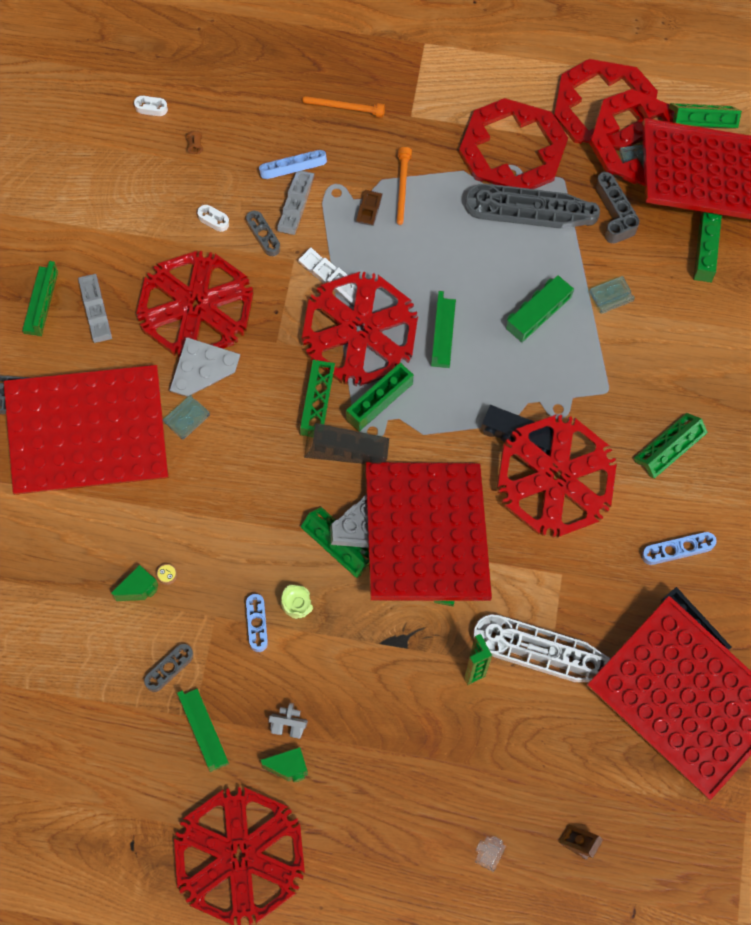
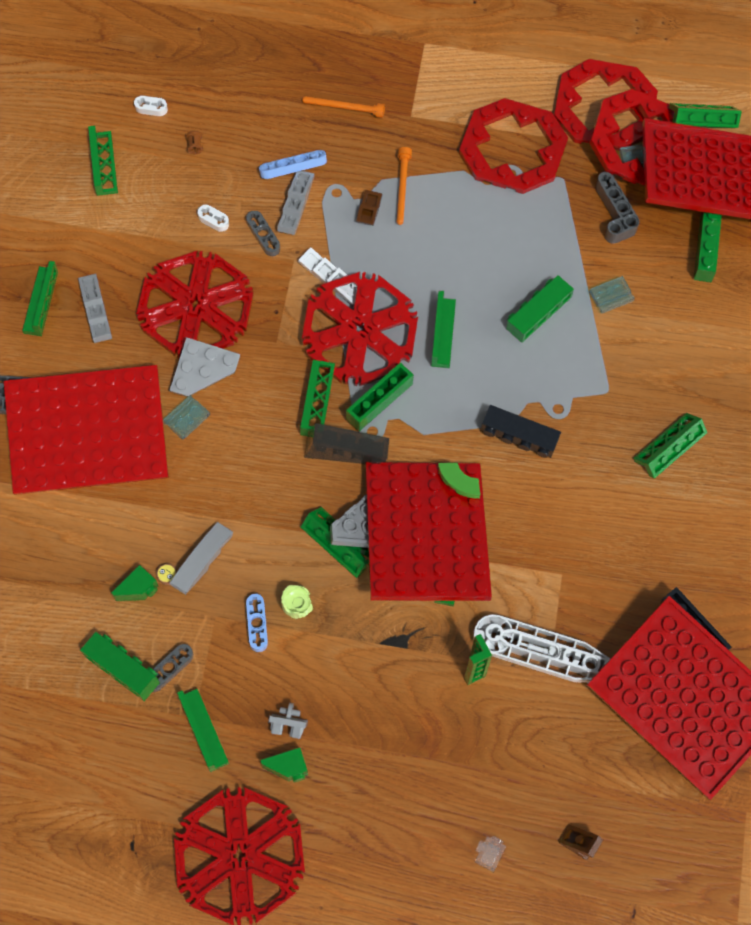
(96, 161): none -> green fence
(120, 666): none -> green brick
(200, 558): none -> light grey slope
(458, 480): none -> bright green tile
(530, 206): dark grey beam -> none
(556, 489): red plate -> none
(680, 552): light blue beam -> none

